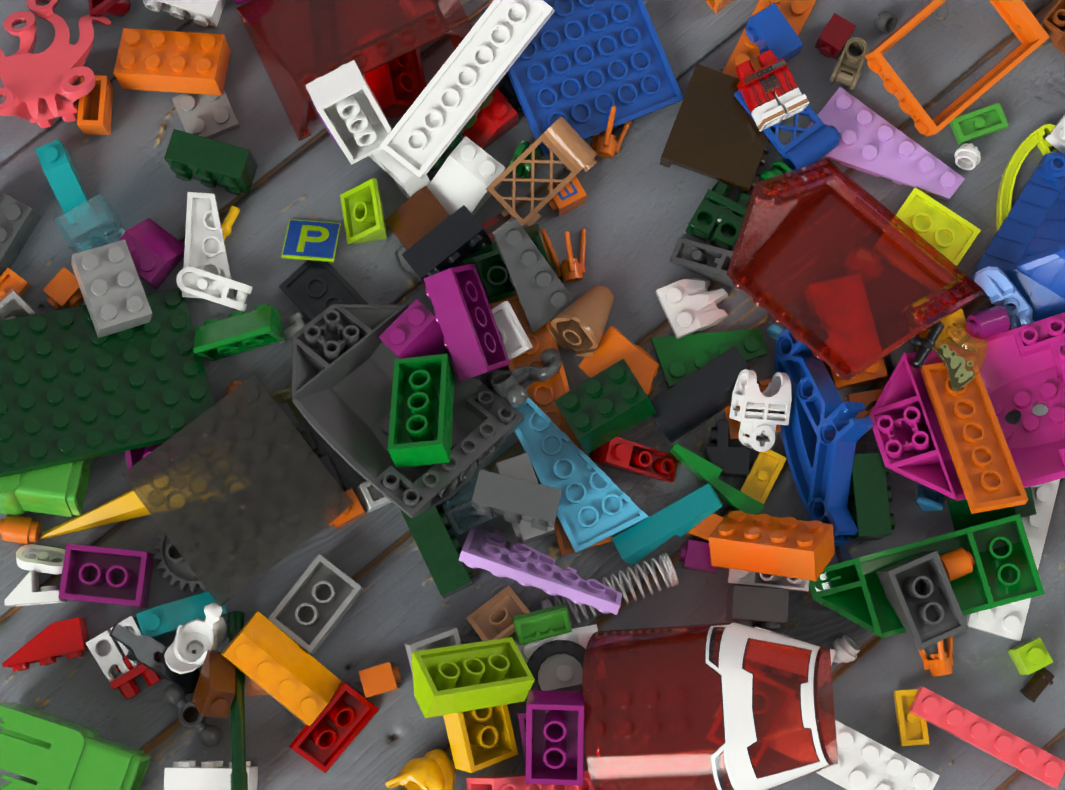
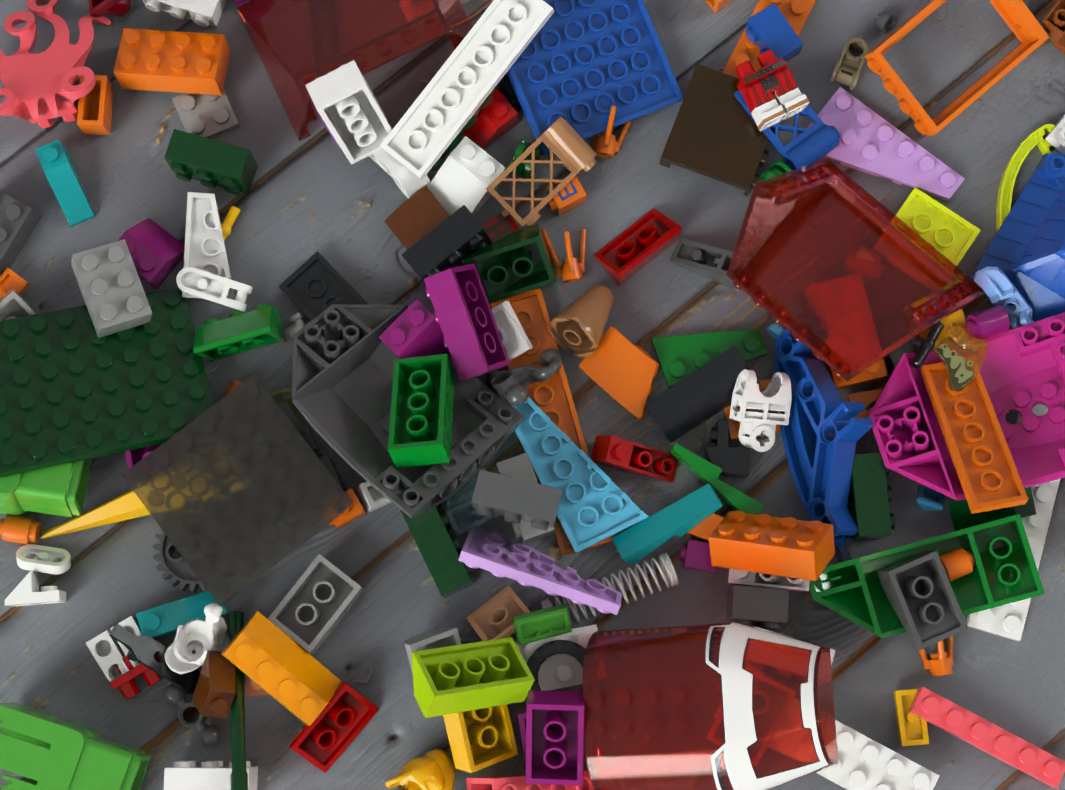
(56, 640): red slope -> none
(64, 290): orange brick -> none
(90, 225): clear light blue brick -> none
(106, 575): magenta brick -> none
(311, 240): blue piece -> none
(363, 213): lime slope -> none
(380, 679): orange brick -> none
(397, 83): red slope -> none
(534, 280): dark grey wing -> none
(605, 406): dark green brick -> none
(638, 245): none -> red slope
(691, 305): white plate -> none
(722, 213): dark green hips -> none
(763, 475): yellow plate -> none
(835, 36): dark red brick -> none
(845, 649): white plate -> none
(967, 156): white plate -> none
(979, 124): bright green plate -> none
(1030, 656): lime brick -> none
(1037, 684): dark brown pin -> none

